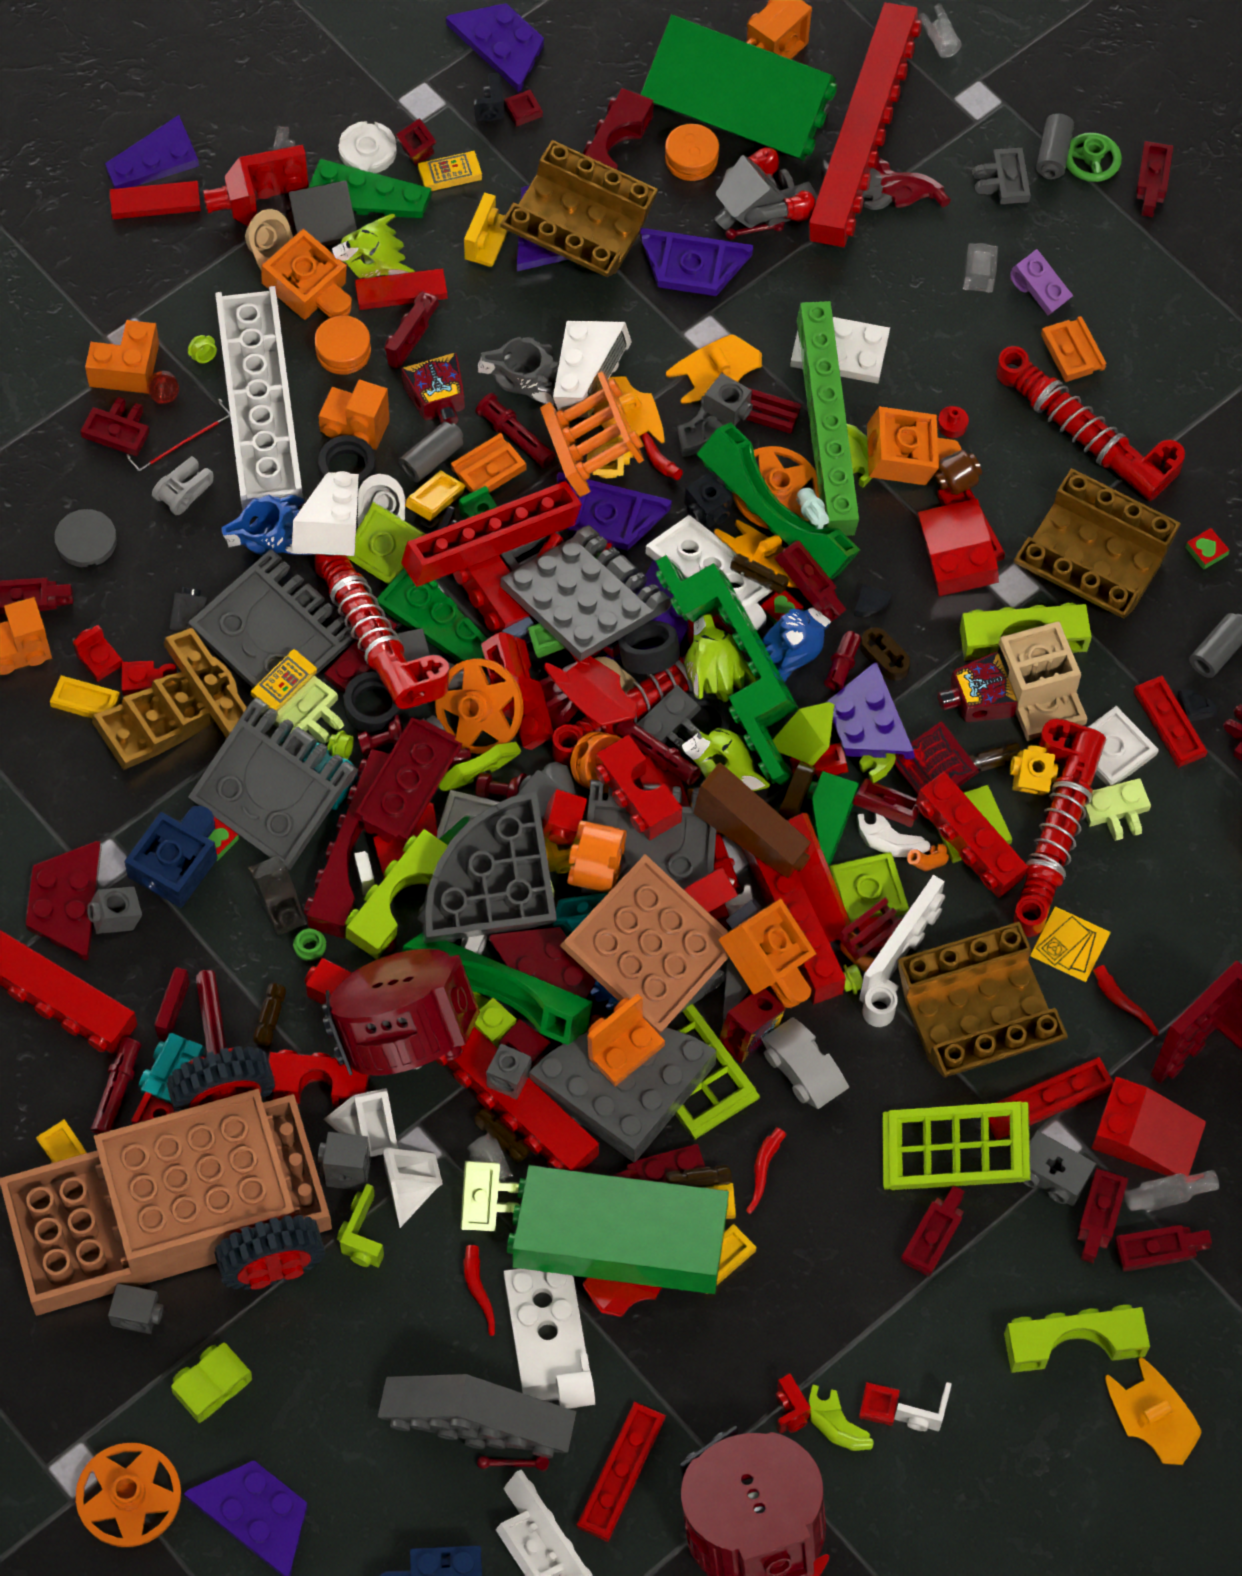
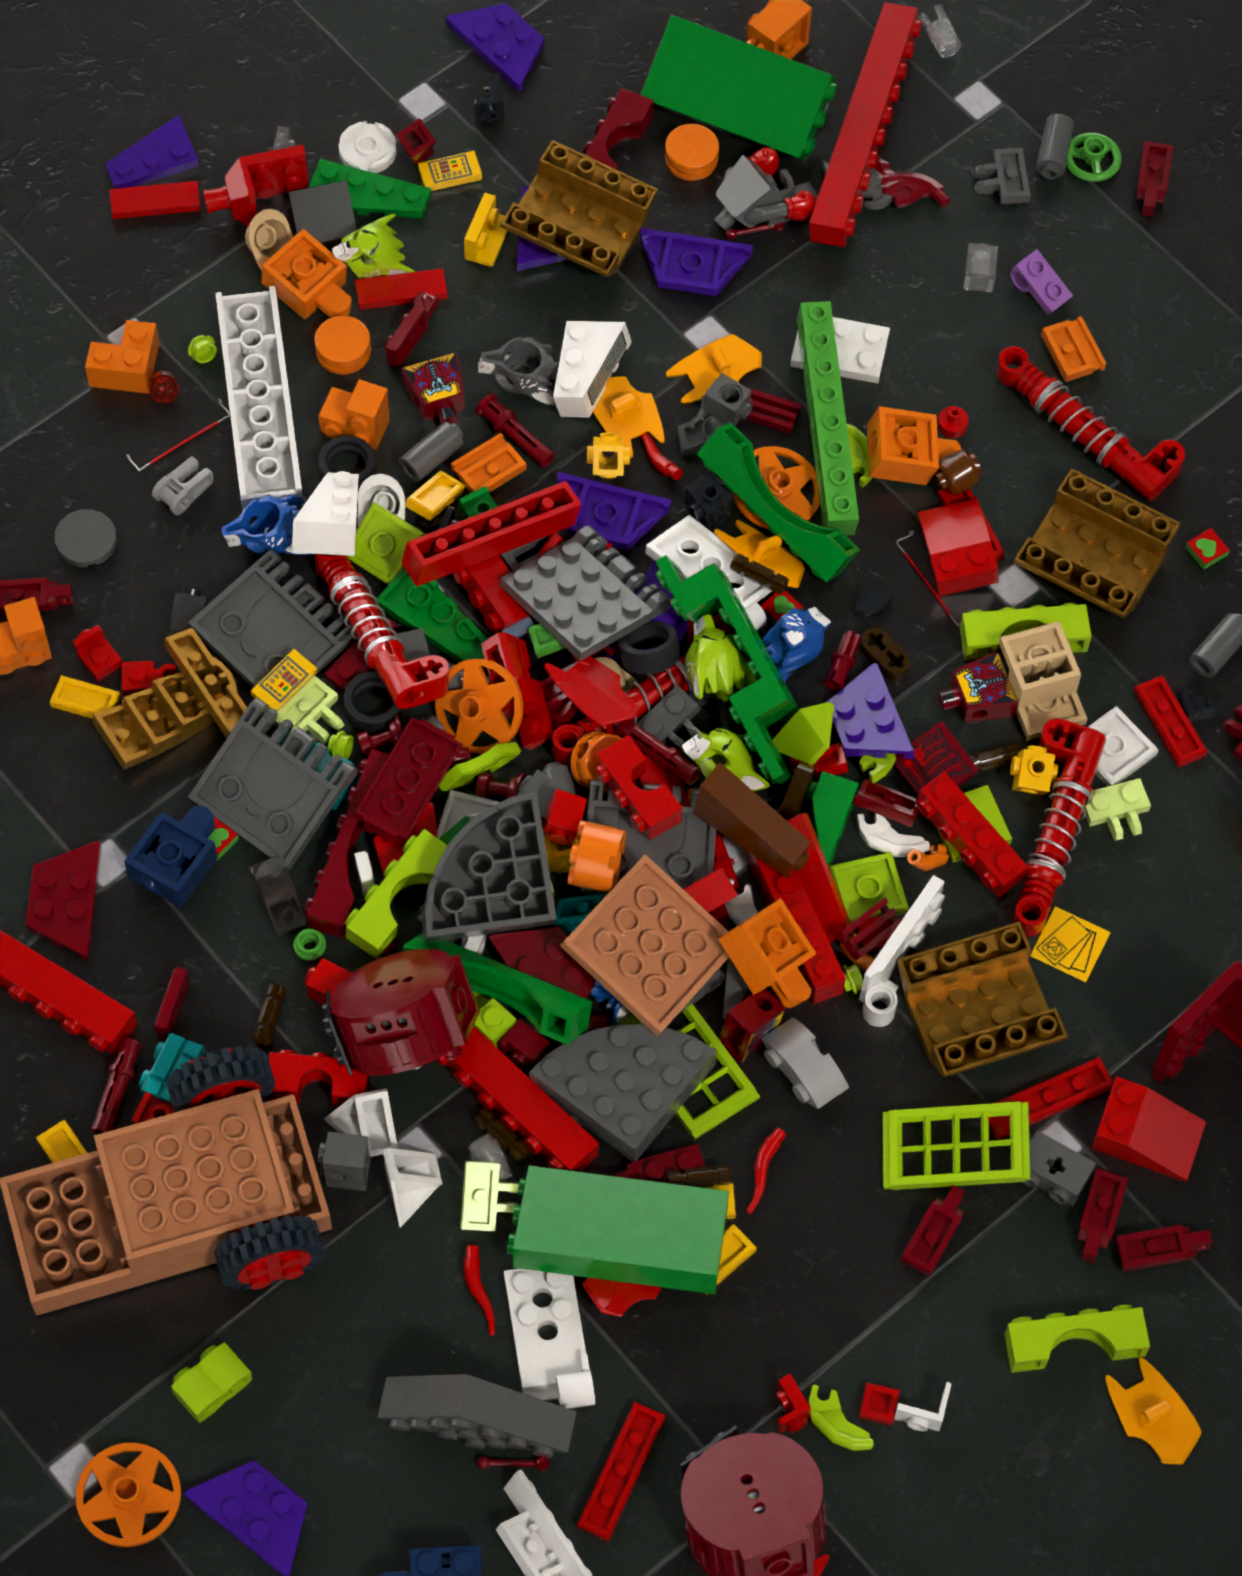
(117, 431): dark red hinge -> none
(122, 901): dark grey brick -> none
(135, 1309): dark grey brick -> none
(210, 1011): dark red axle -> none
(360, 1249): lime bracket -> none
(508, 1071): dark grey brick -> none
(523, 108): dark red tile -> none
(565, 437): orange fence -> none
(622, 1040): orange bracket -> none
(743, 913): sand blue tile -> none
(811, 580): dark red hinge -> none
(812, 507): light aqua axle -> none
(924, 579): none -> red piece
(1116, 996): red animal -> none
(1170, 1190): clear hinge -> none

